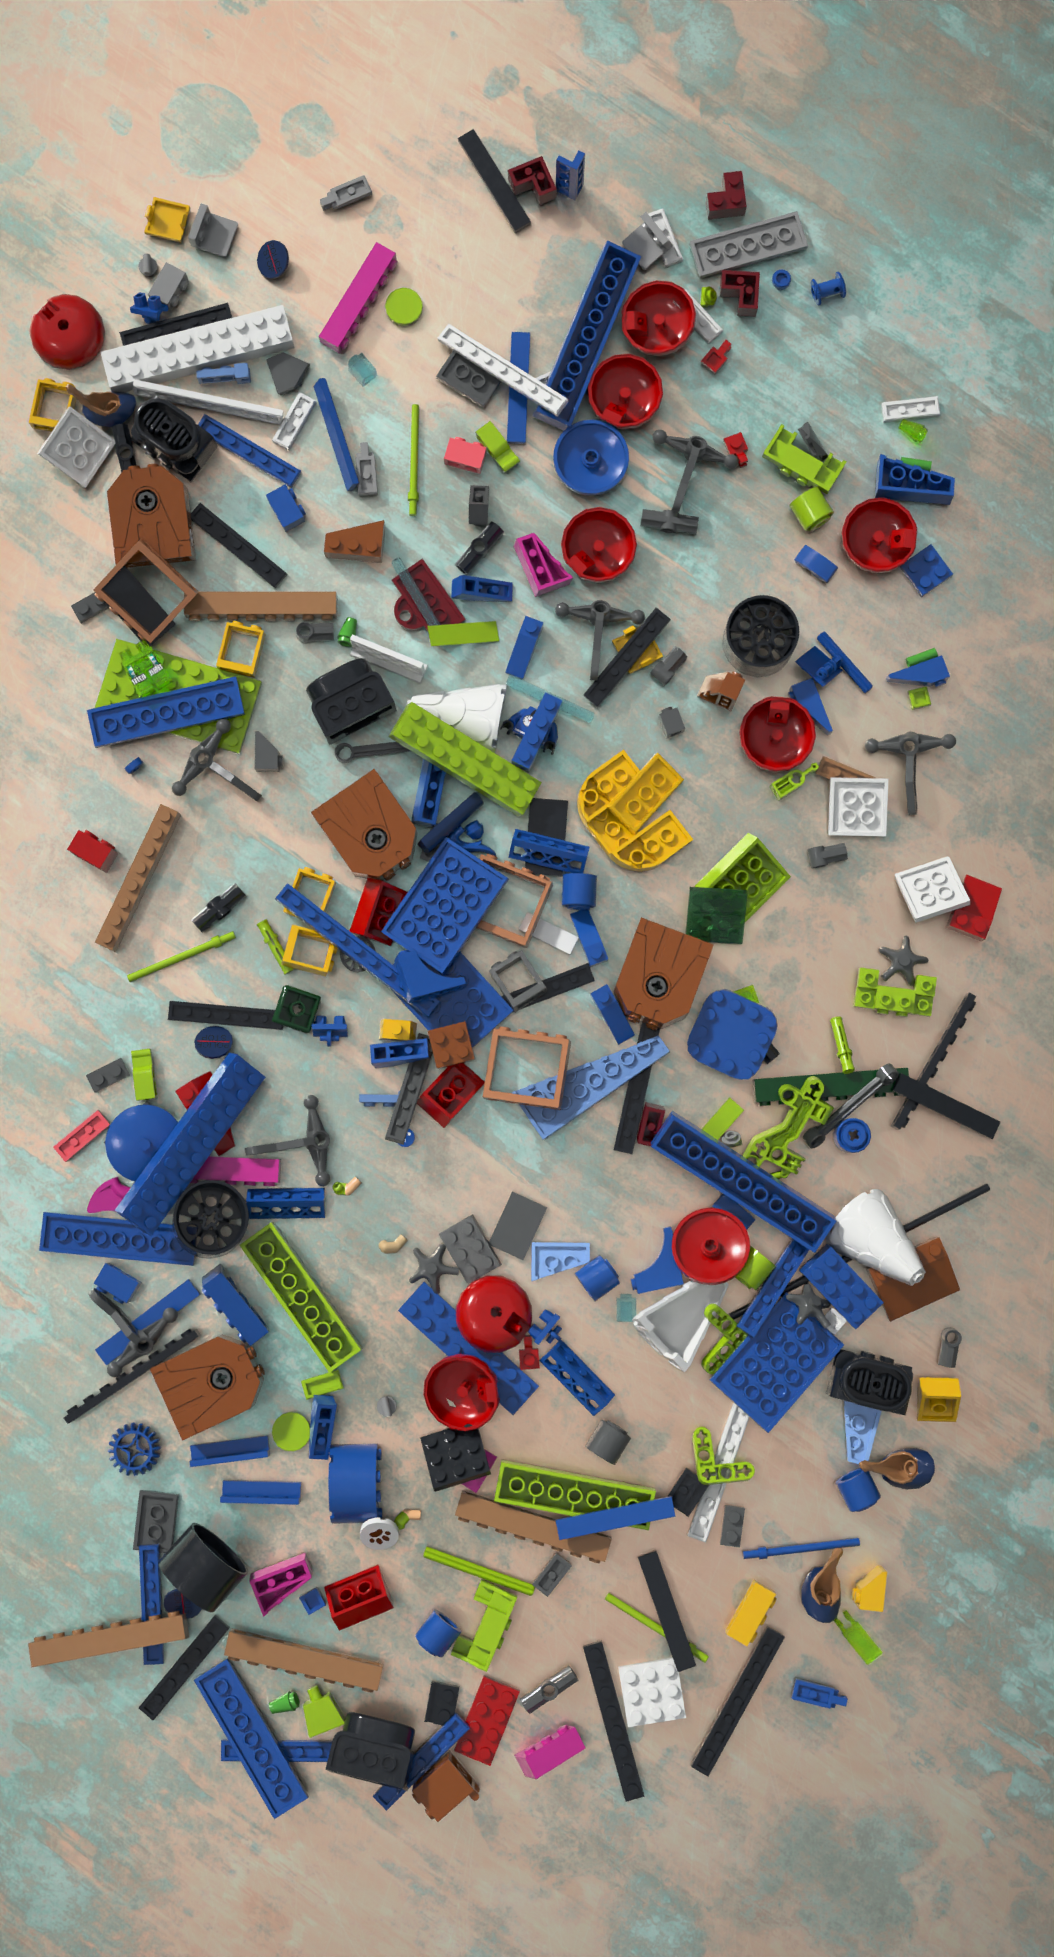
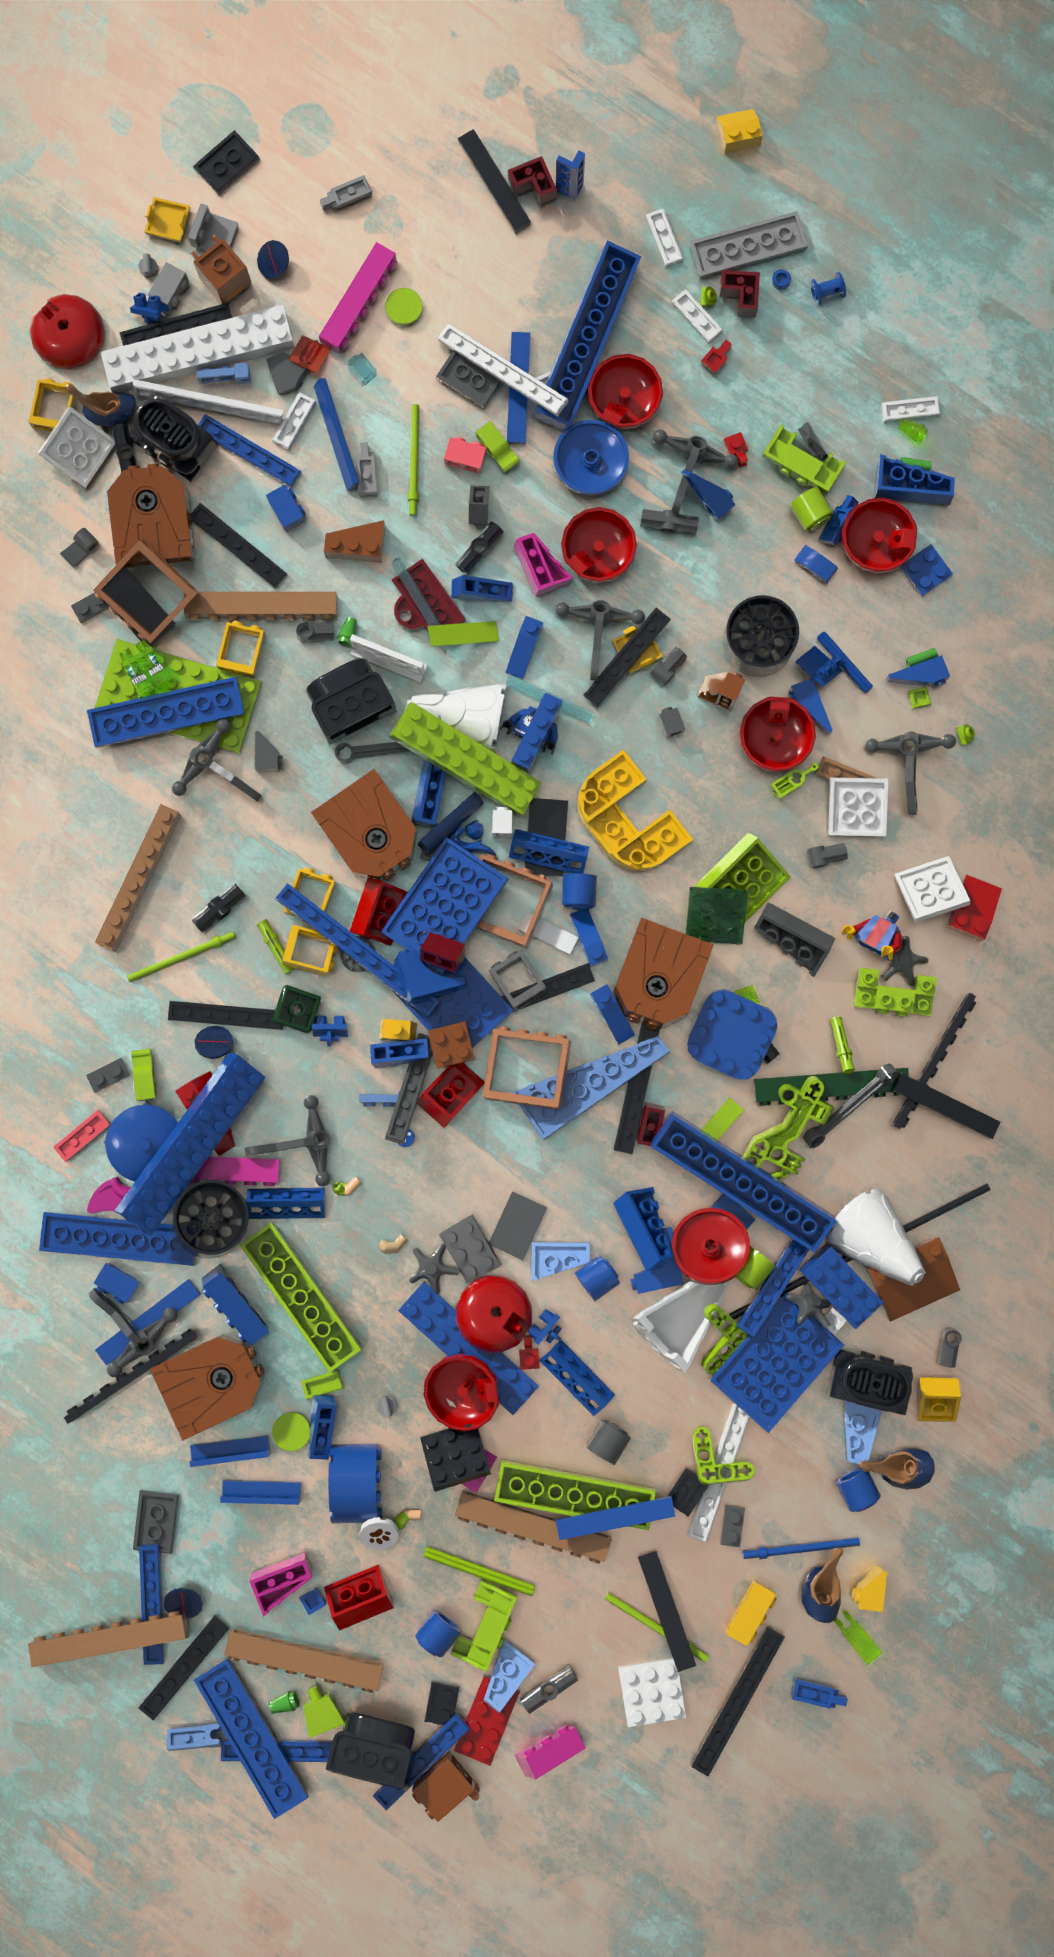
(82, 546): none -> dark grey panel
(88, 848): red brick -> none
(125, 1447): blue gear -> none
(134, 765): blue tile -> none
(193, 1737): none -> medium blue plate
(202, 1567): black wheel -> none
(222, 271): none -> dark orange container
(226, 162): none -> black tile
(309, 353): none -> clear red piece
(442, 952): none -> dark red brick
(502, 823): none -> white brick
(507, 1676): none -> light blue wing
(551, 1574): dark grey plate -> none
(613, 1721): black plate -> none
(625, 1308): clear light blue brick -> none
(644, 1227): none -> blue wedge
(645, 793): yellow tile -> none
(647, 242): light grey bracket -> none
(655, 322): red piece -> none
(714, 498): none -> blue slope
(730, 201): dark red brick -> none
(731, 1139): light grey plate -> none
(739, 130): none -> yellow slope
(795, 937): none -> dark grey wedge
(833, 529): none -> blue hinge
(842, 1138): blue piece -> none
(877, 935): none -> torso
(966, 734): none -> lime plate

